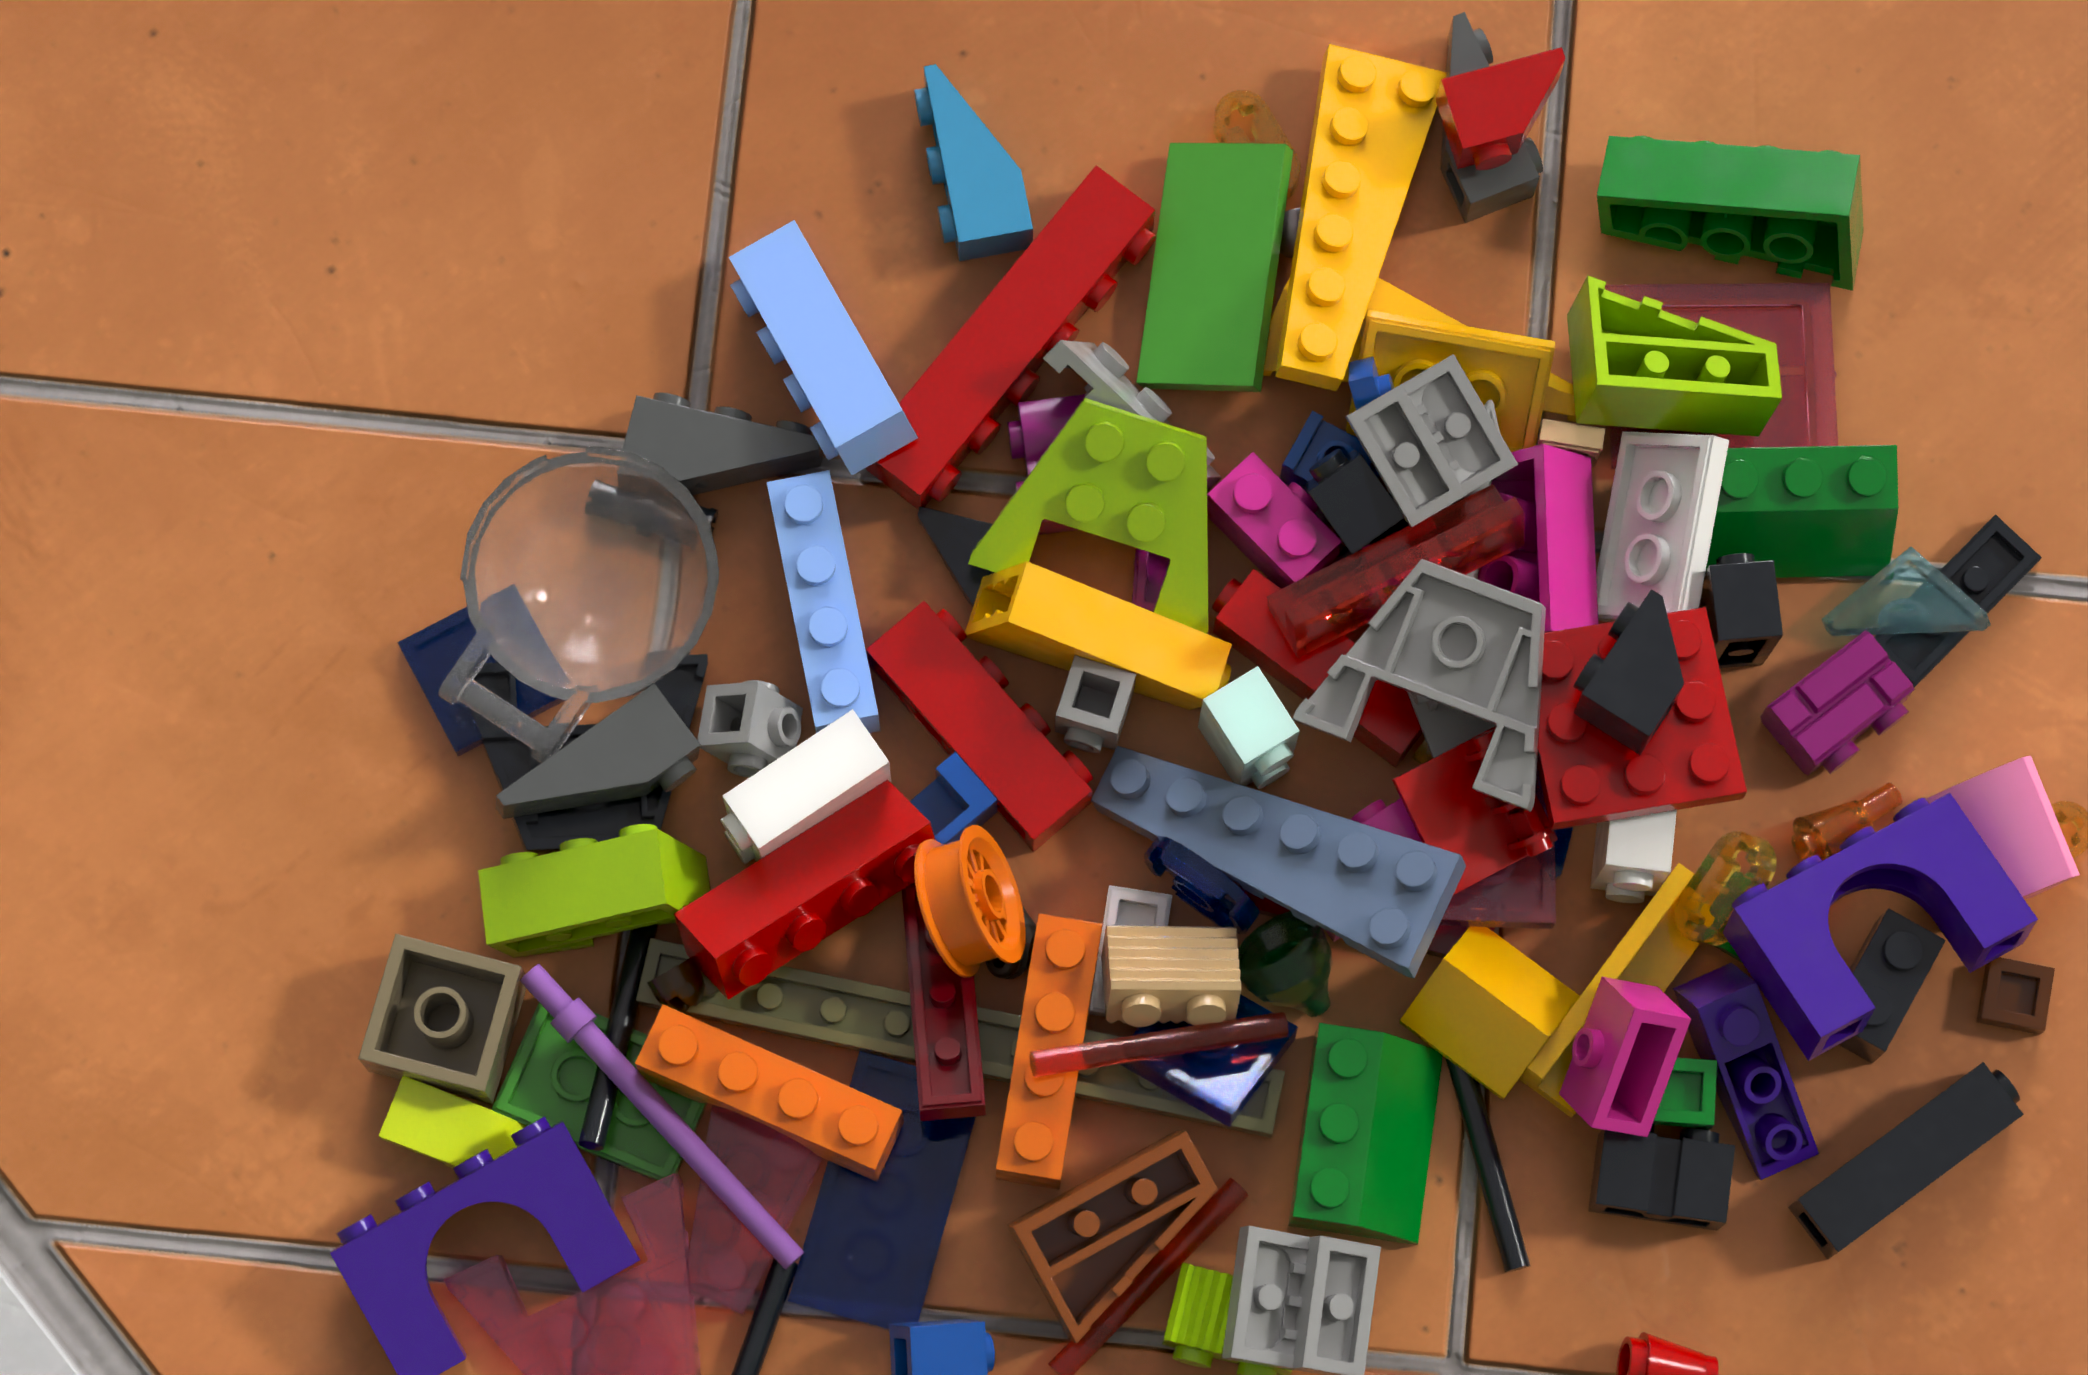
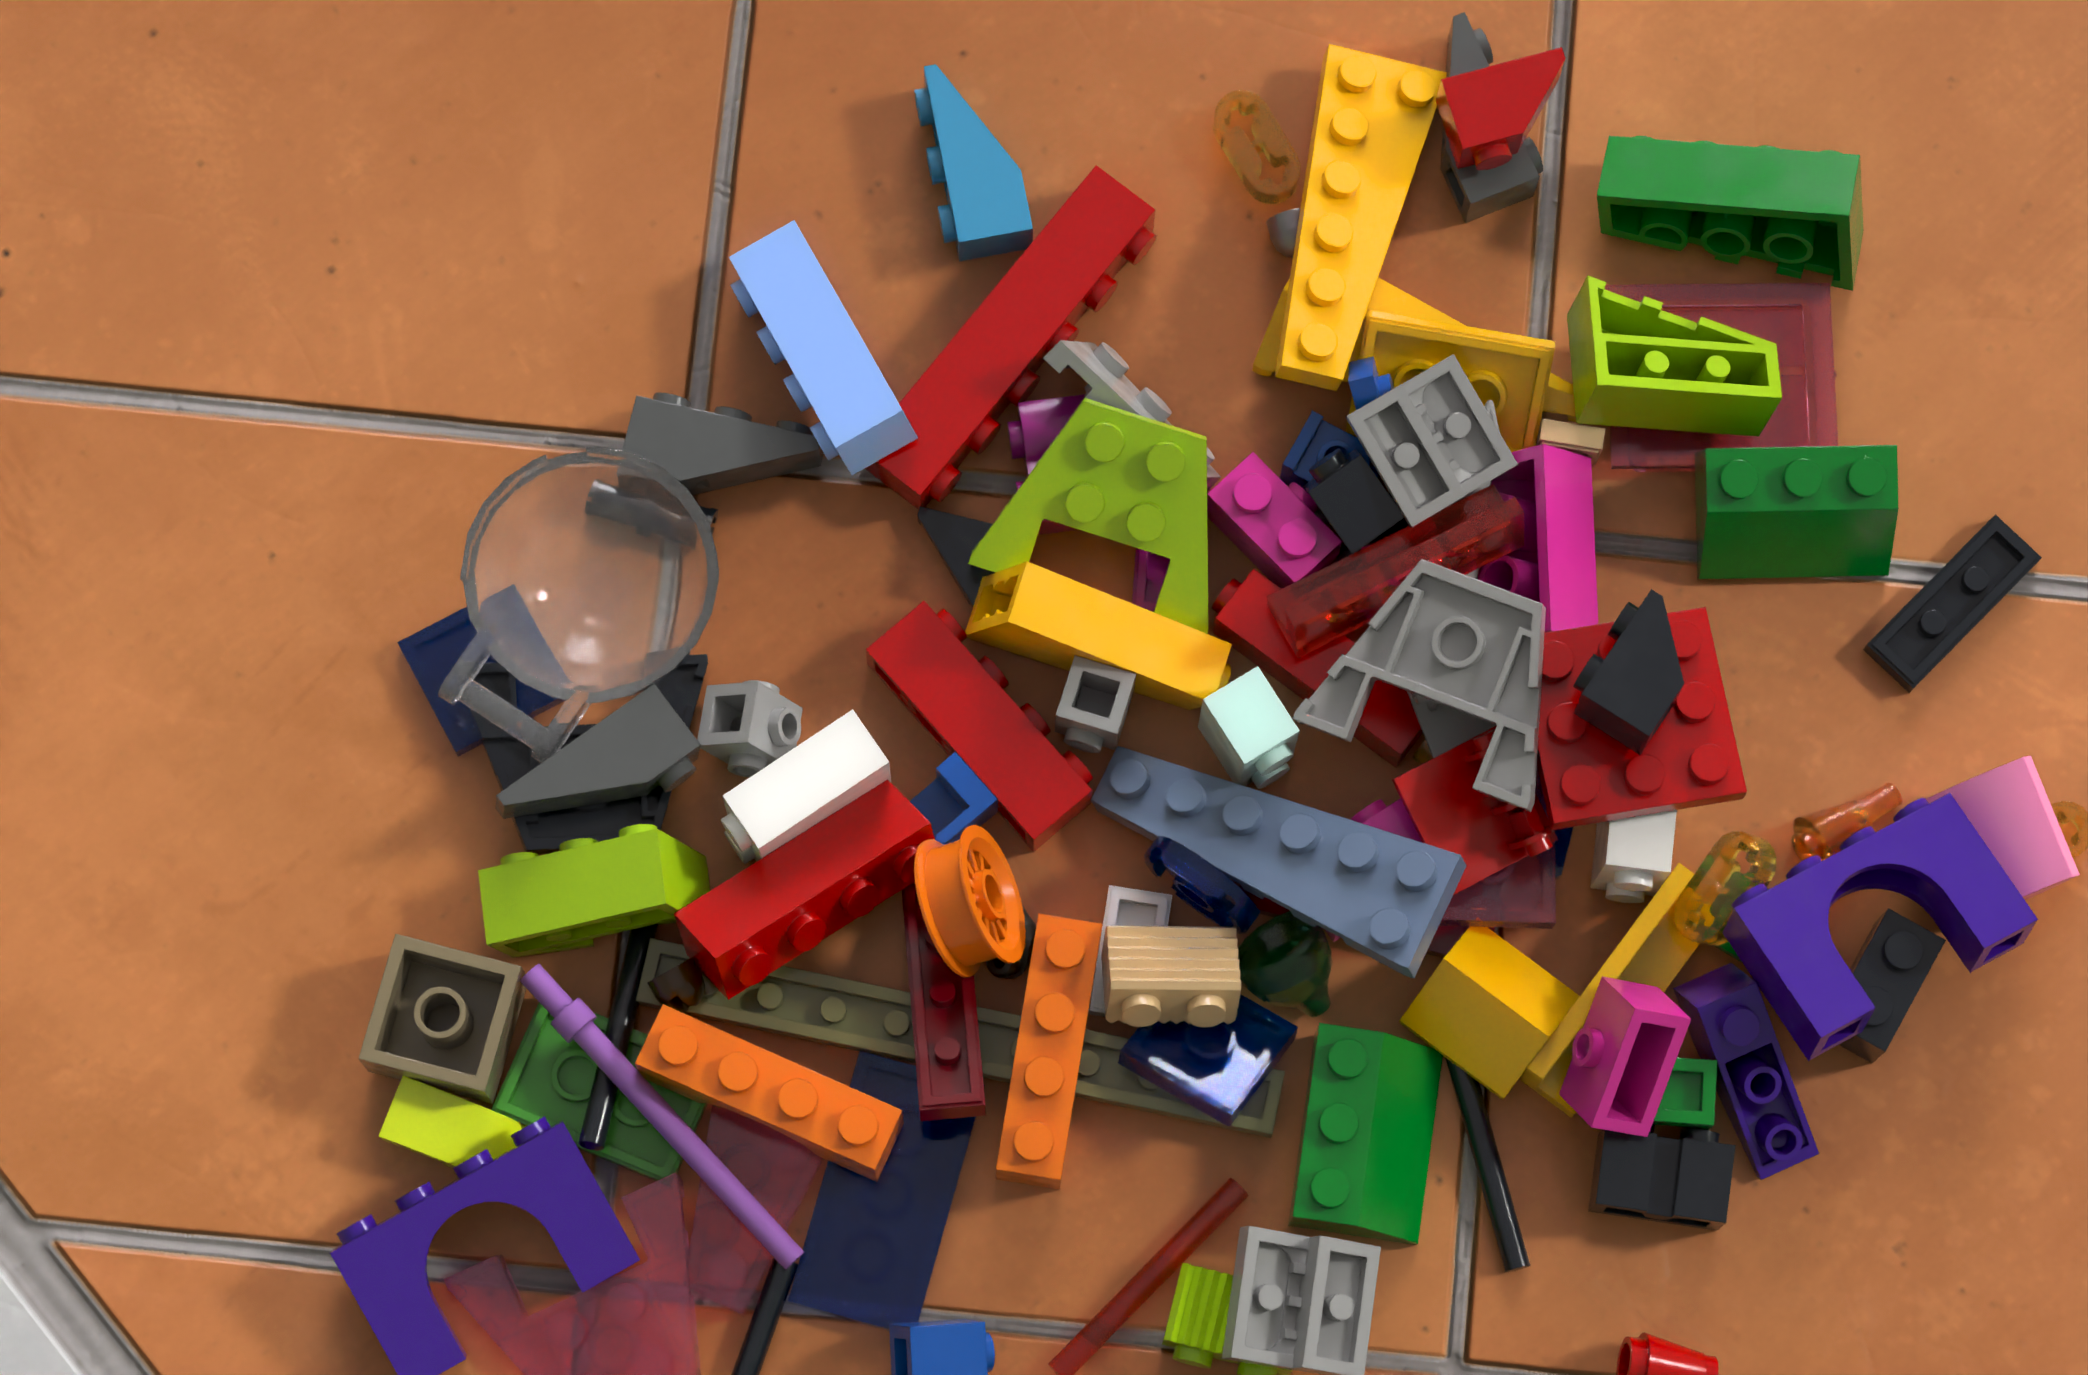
(822, 599): light blue brick -> none
(1110, 1227): dark orange wedge -> none
(1158, 1044): clear red bar -> none
(1215, 266): bright green tile -> none
(1659, 520): white tile -> none
(1742, 609): black brick -> none
(1839, 704): magenta brick -> none
(1906, 599): clear light blue tile -> none
(1907, 1159): black brick -> none
(2015, 995): reddish brown tile -> none

